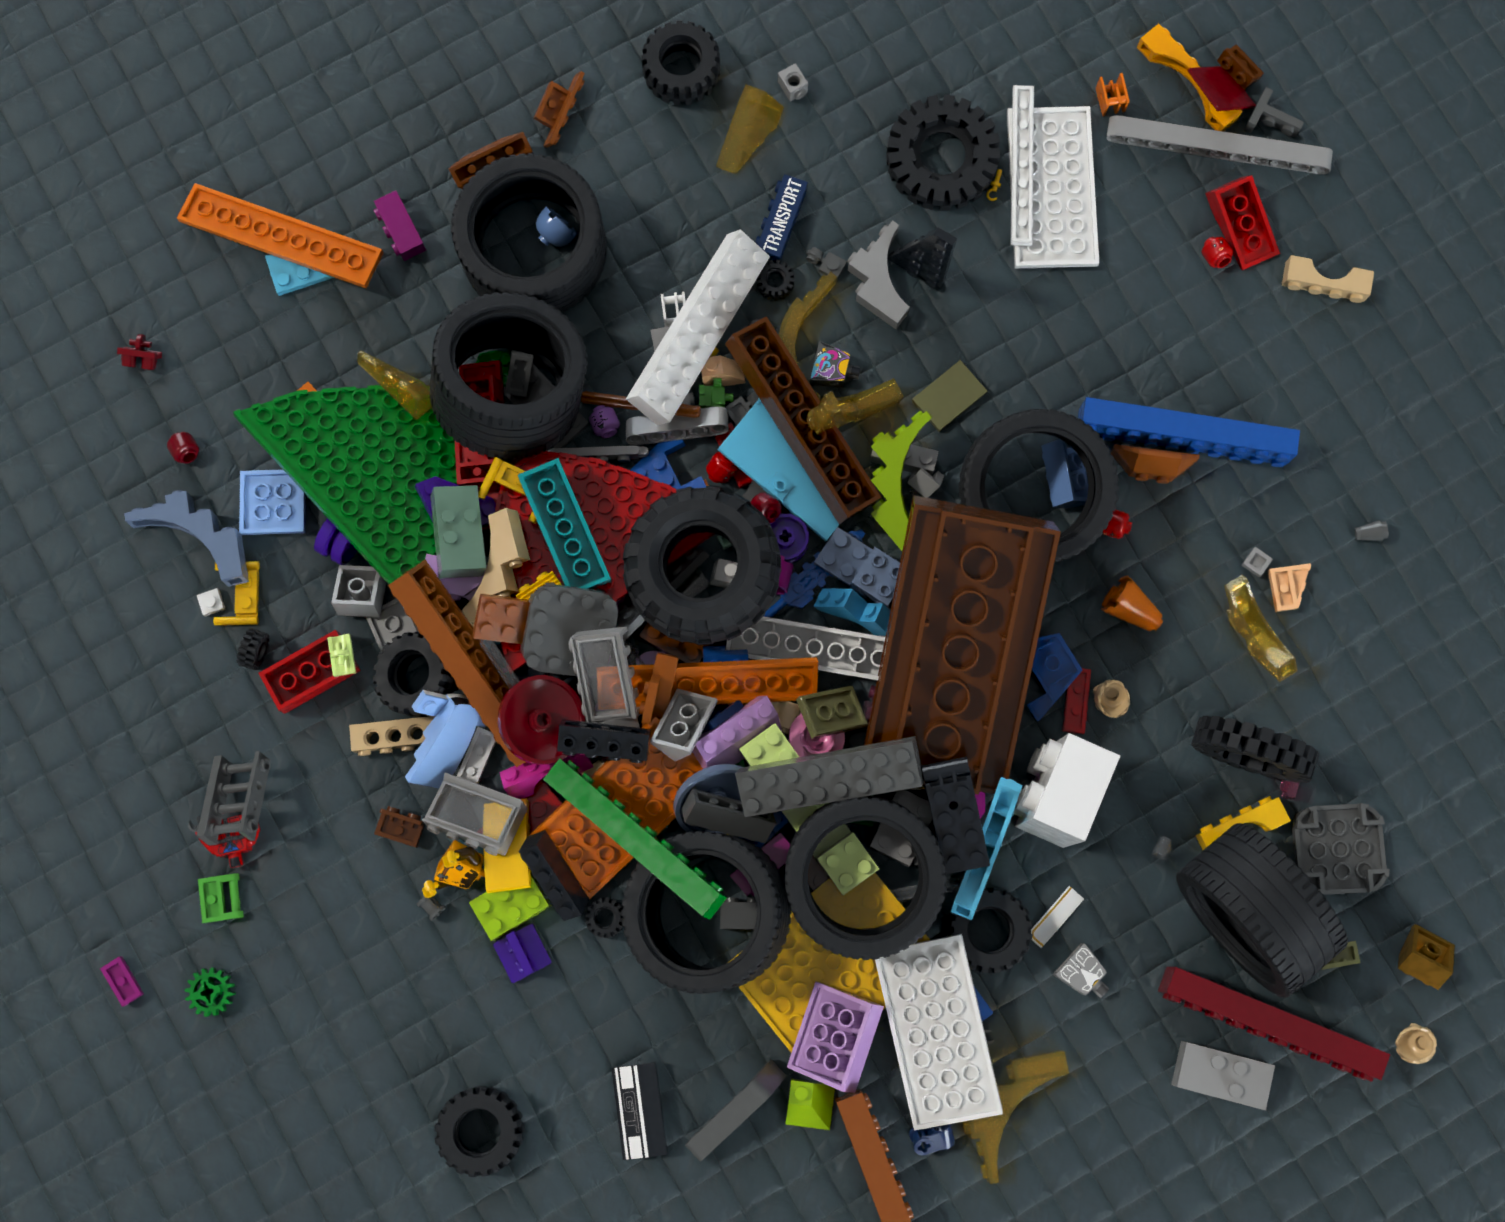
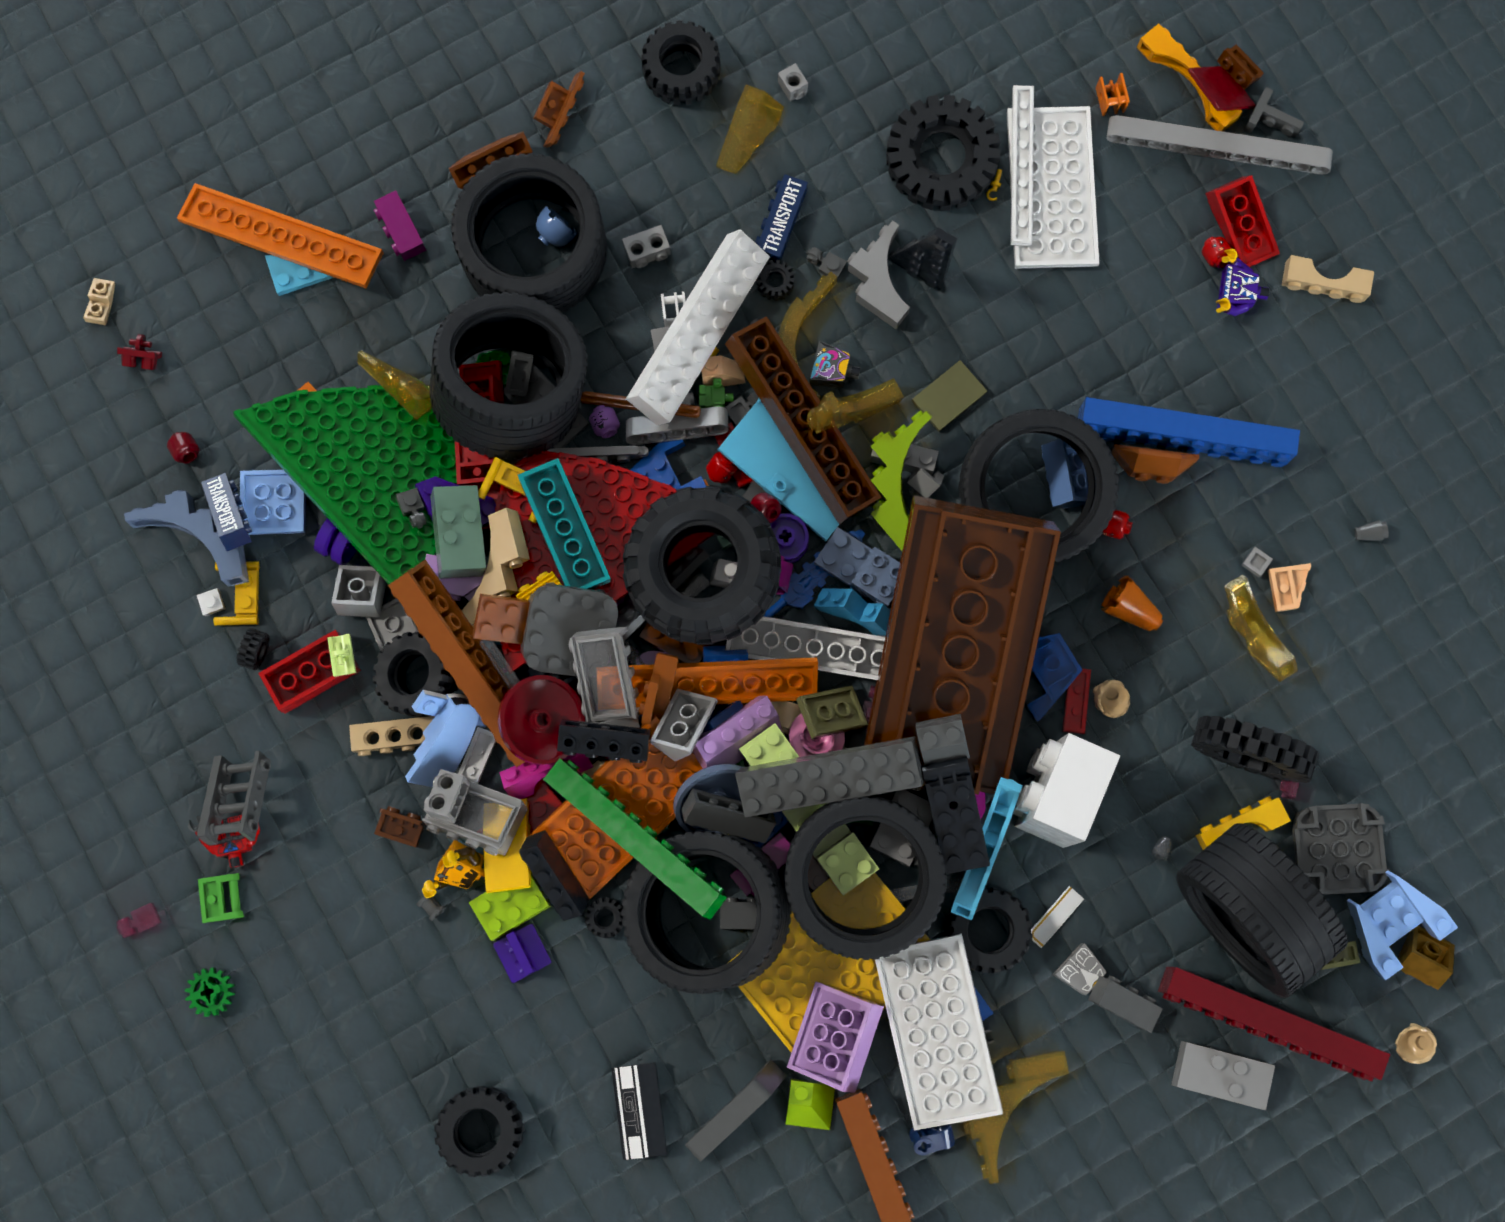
(100, 303): none -> tan slope
(122, 981): magenta plate -> none
(143, 919): none -> clear pink plate
(227, 511): none -> brick
(411, 503): none -> dark grey plate
(452, 797): none -> light grey brick
(644, 242): none -> light grey brick
(942, 739): none -> dark grey slope
(1125, 1003): none -> dark grey brick
(1238, 286): none -> torso
(1391, 916): none -> light blue wedge

